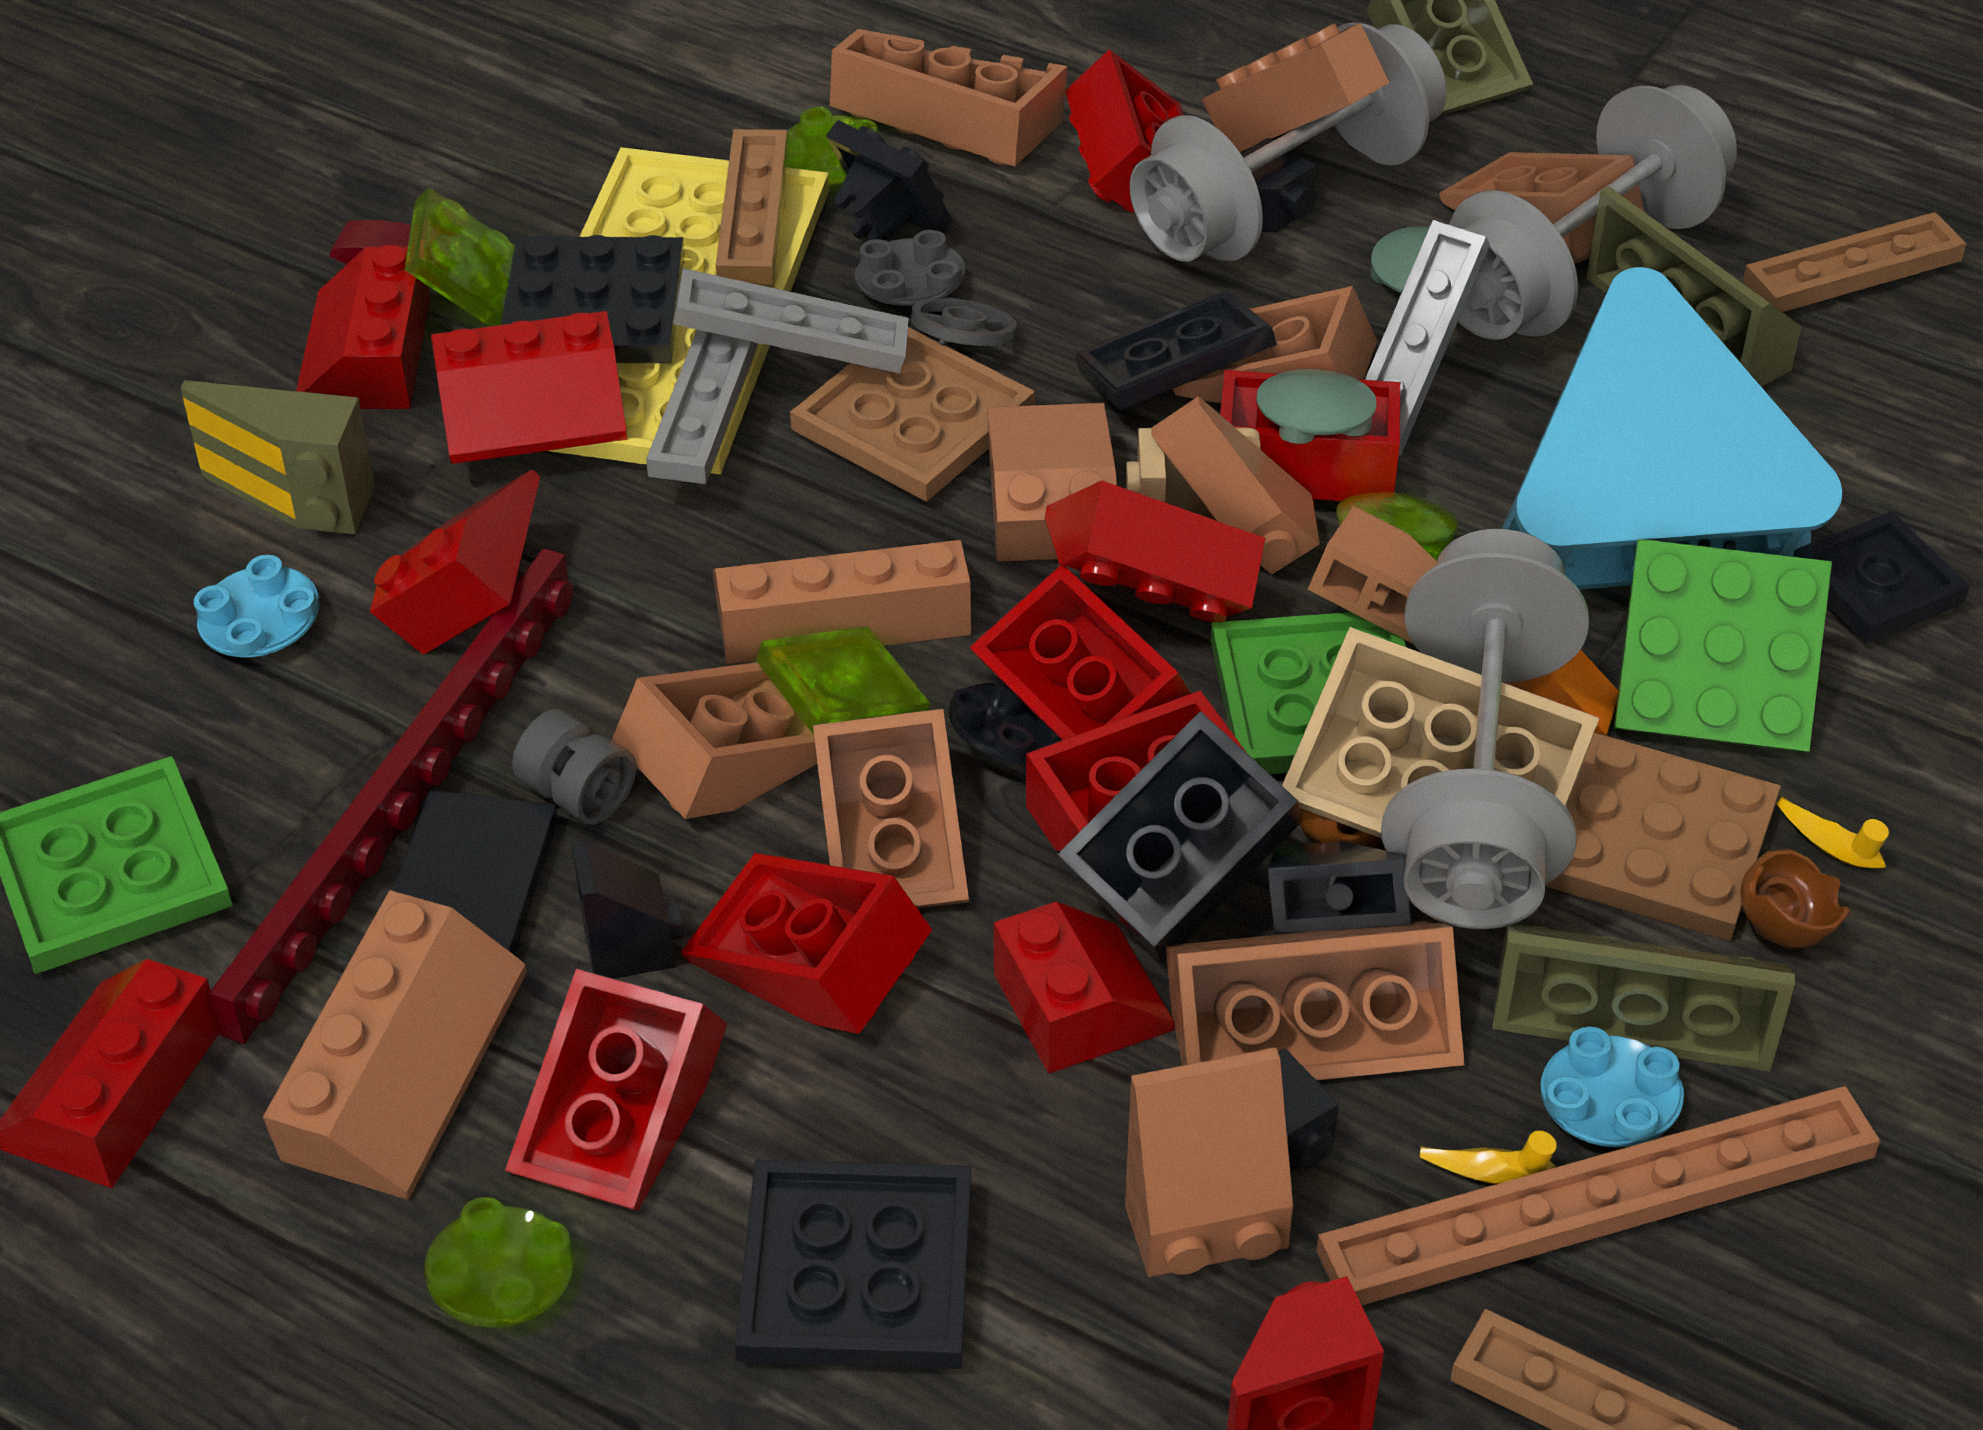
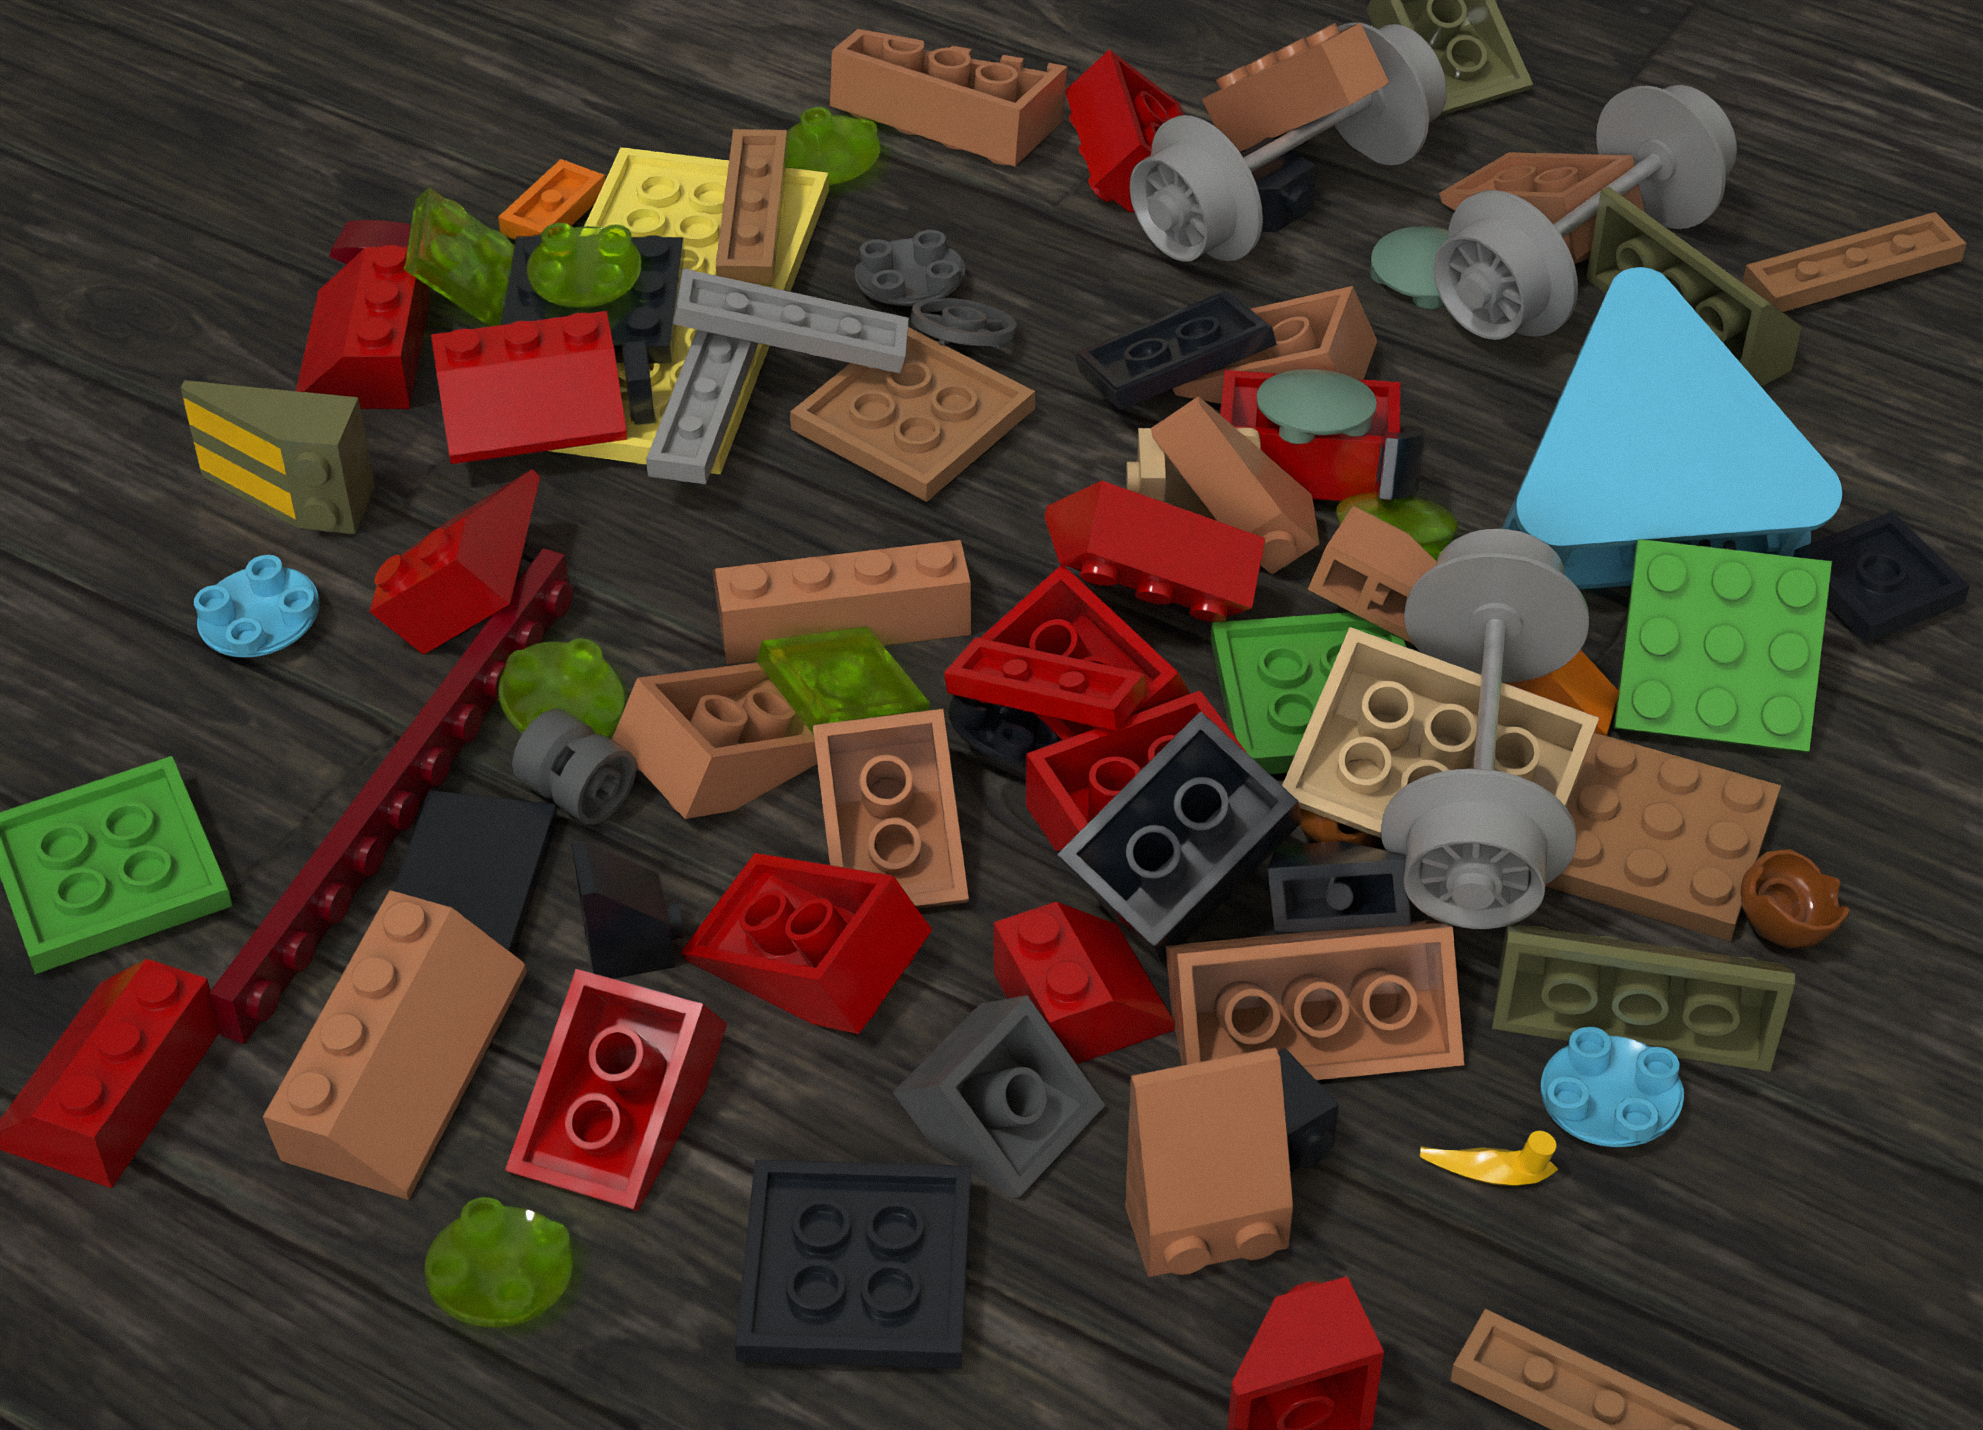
(556, 197): none -> orange plate
(565, 678): none -> clear neon green dish
(583, 264): none -> clear neon green dish
(638, 383): none -> black tile
(885, 183): black plate -> none
(1000, 1095): none -> dark grey slope
(1040, 459): nougat slope -> none
(1046, 683): none -> red plate
(1399, 463): none -> black slope
(1427, 316): plate -> none
(1598, 1196): nougat plate -> none
(1837, 841): yellow bar -> none

